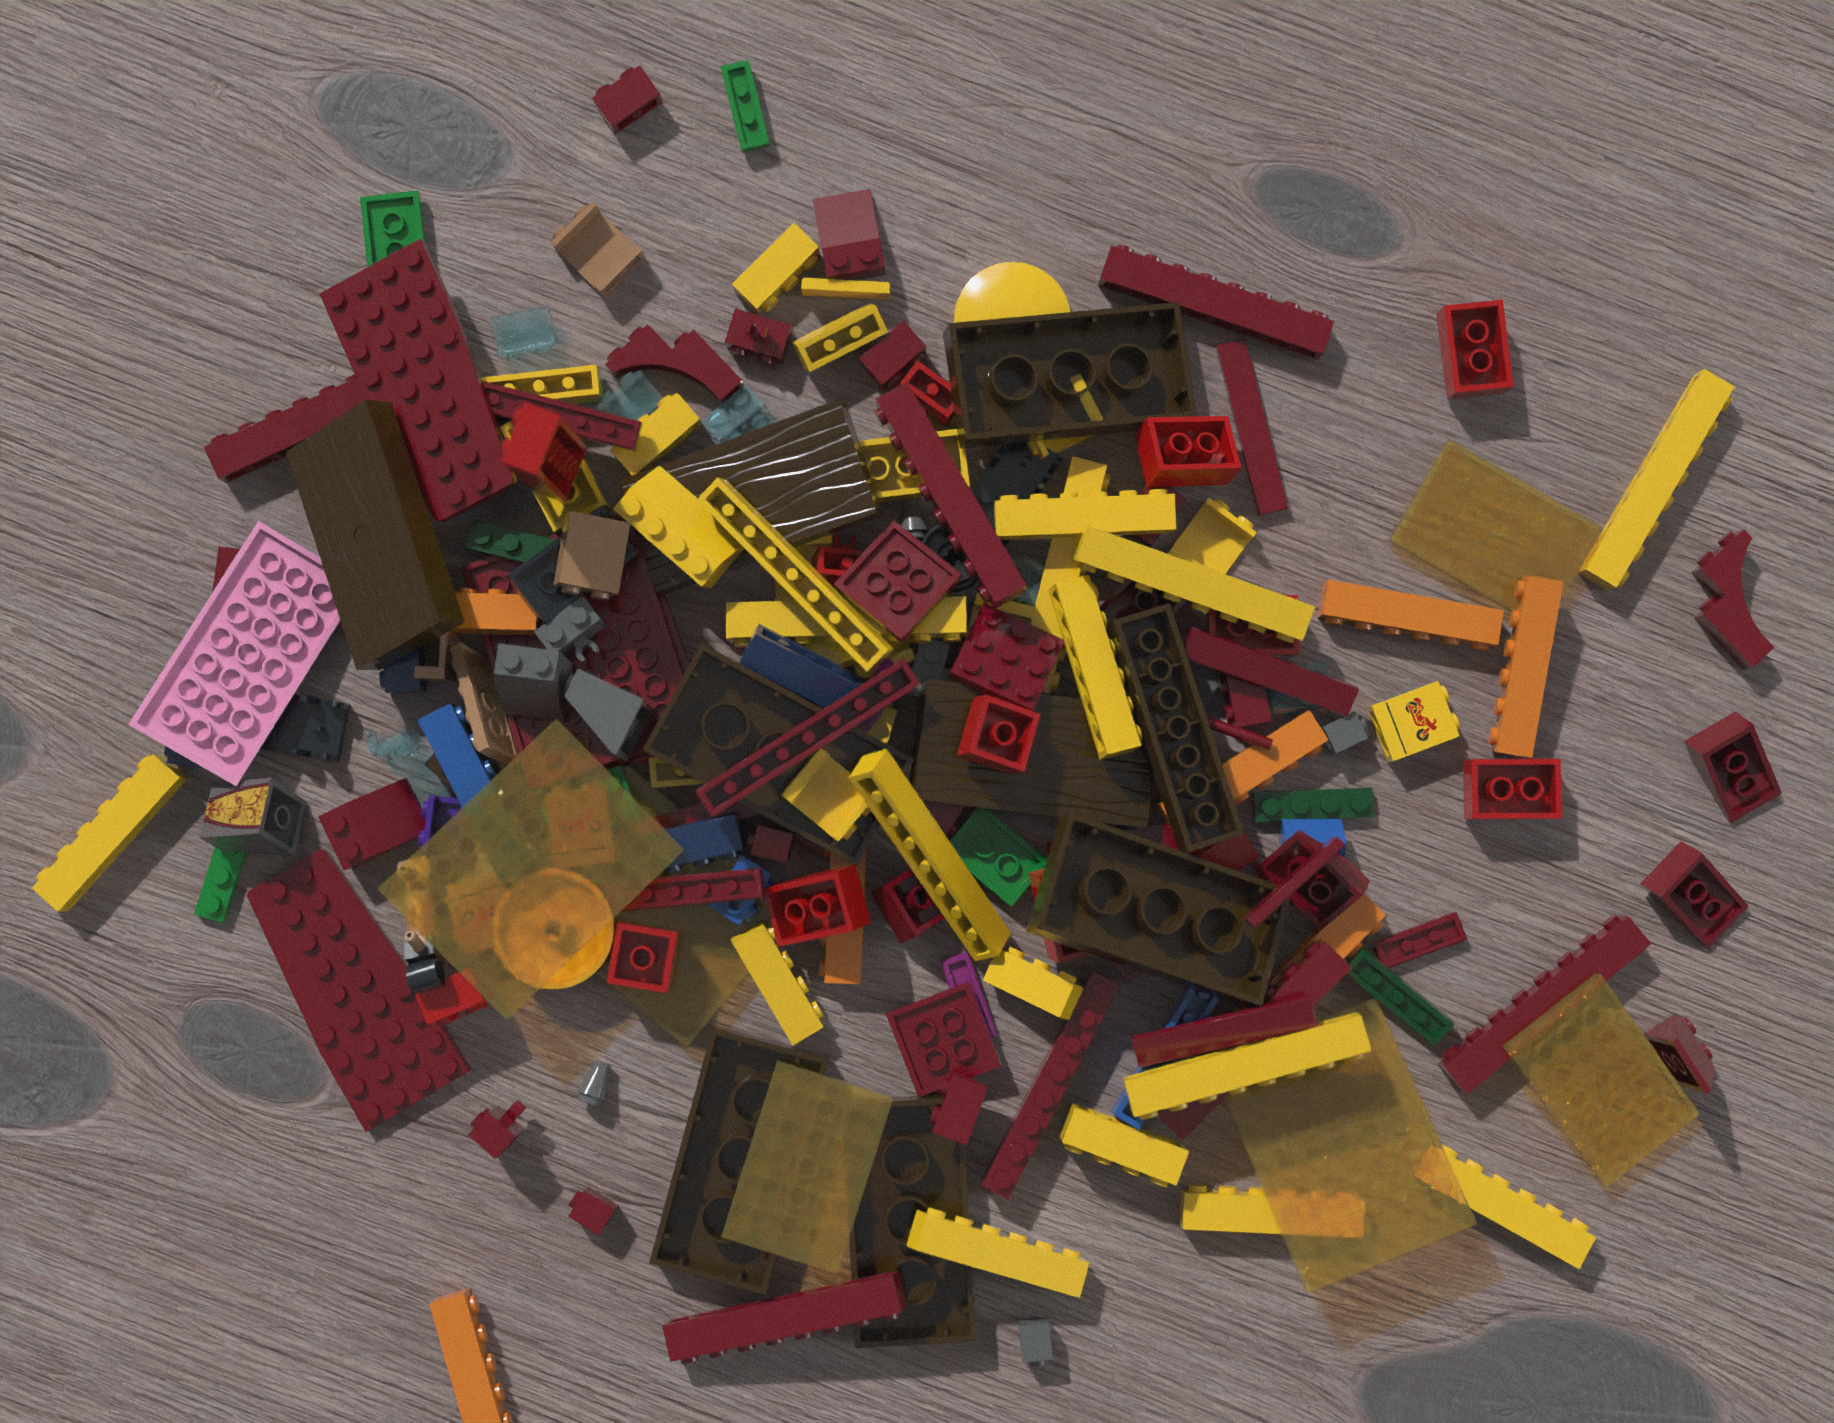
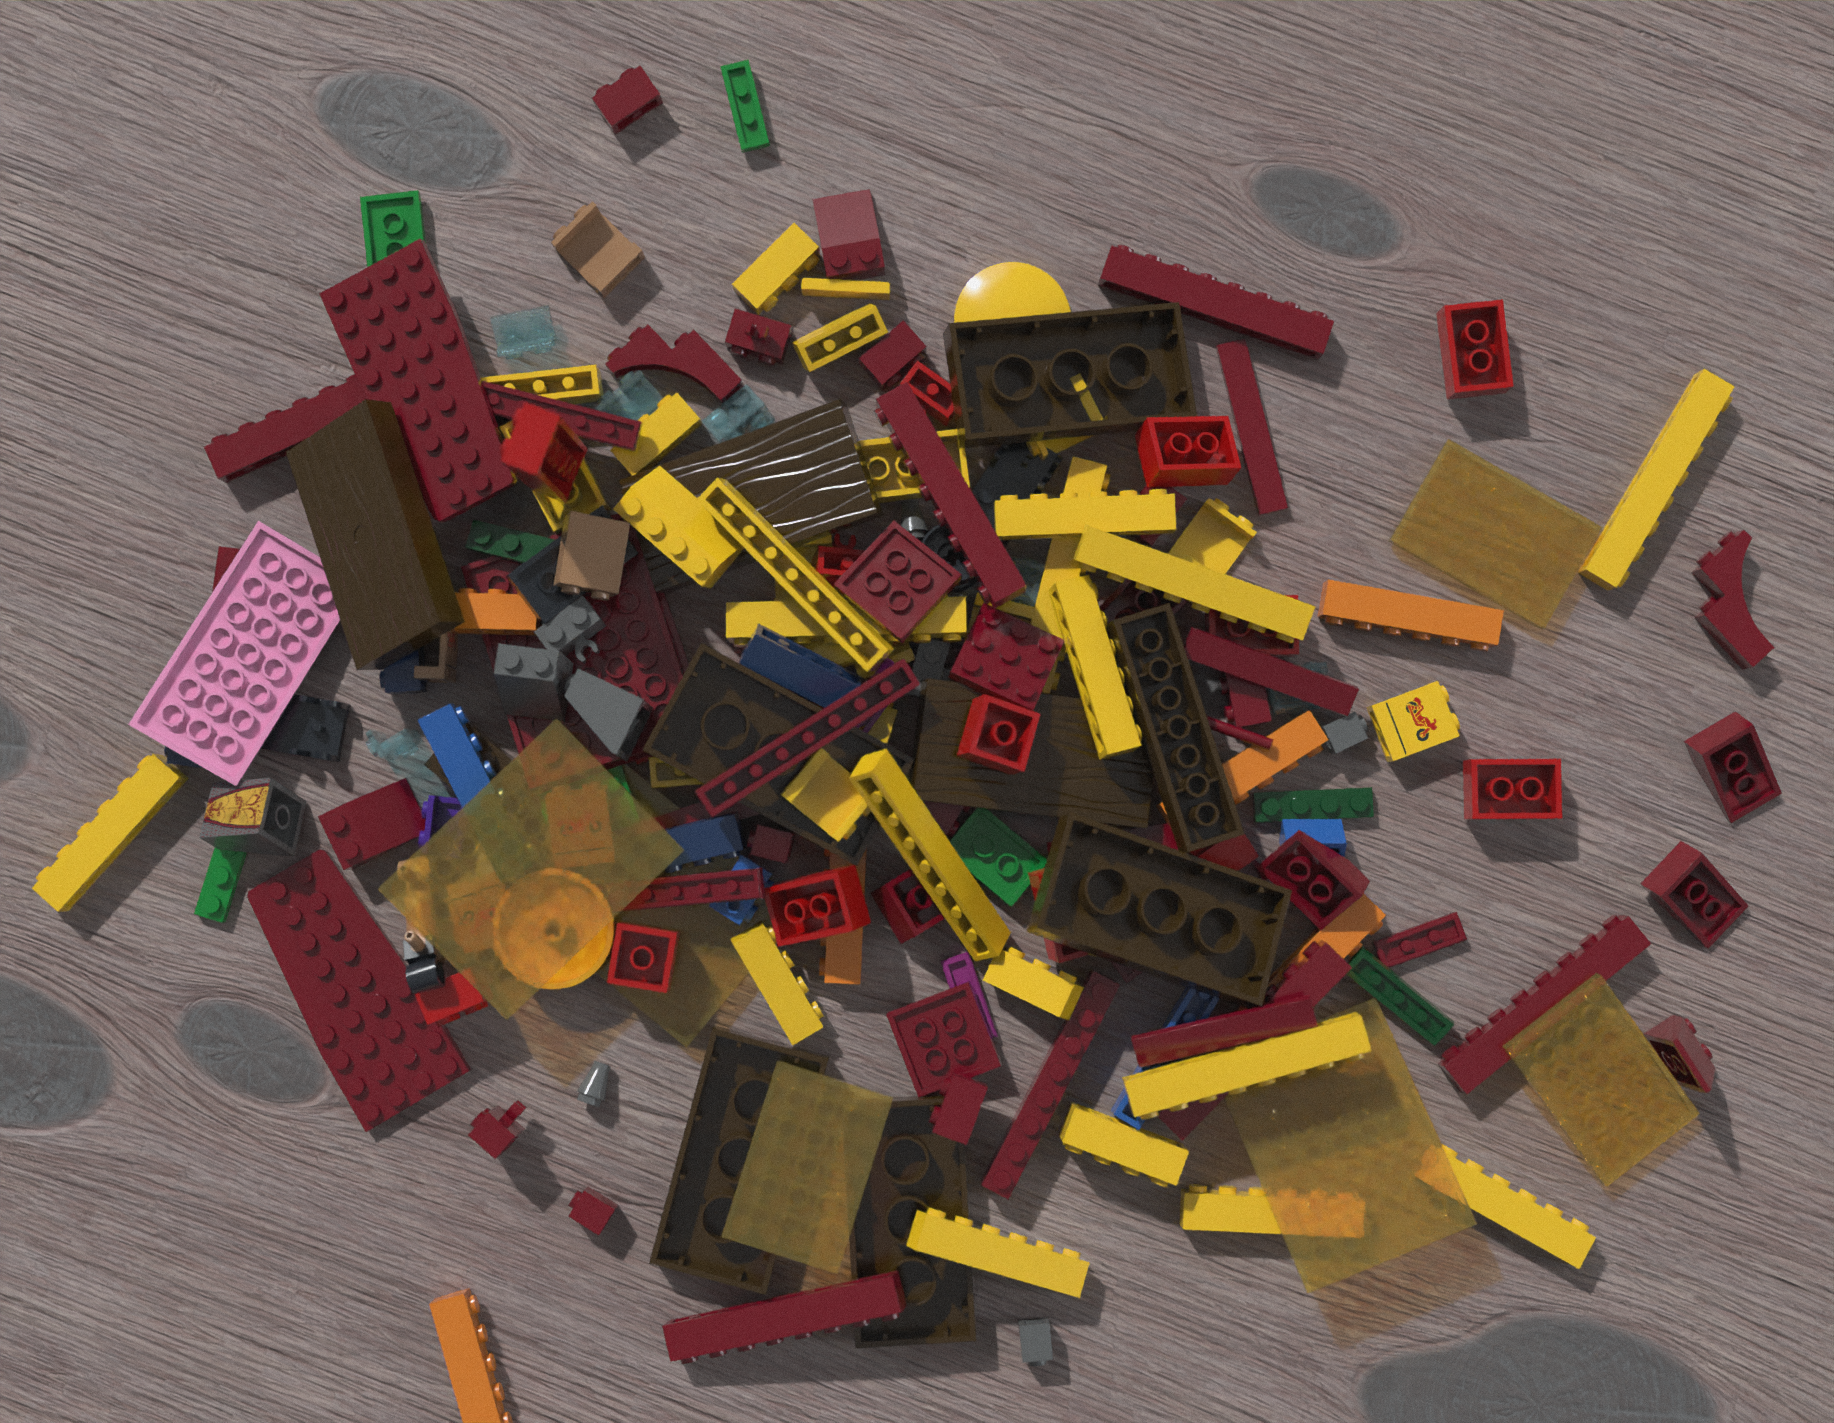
(483, 704): medium nougat plate -> none
(1294, 881): dark red tile -> none
(1526, 665): orange brick -> none

